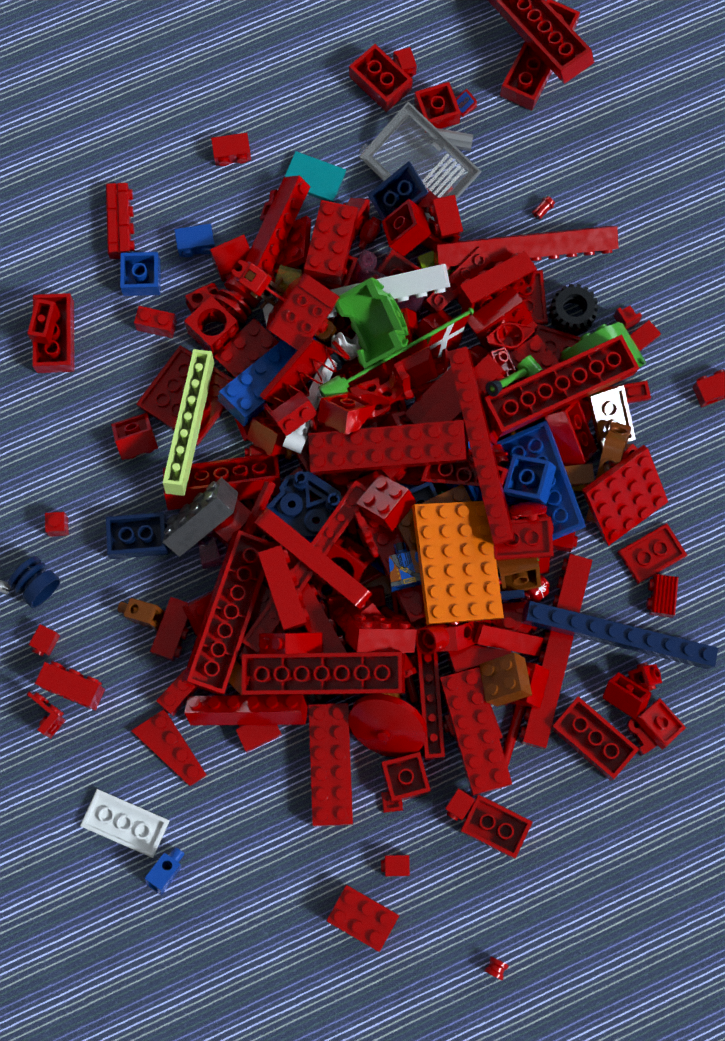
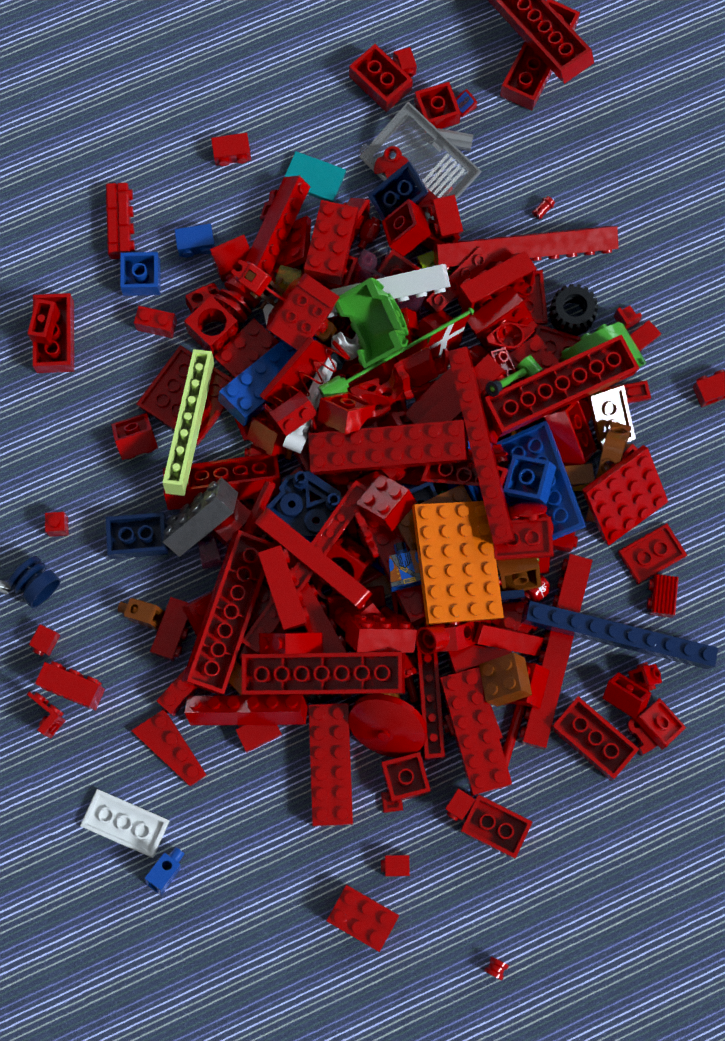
(387, 165): none -> red plate

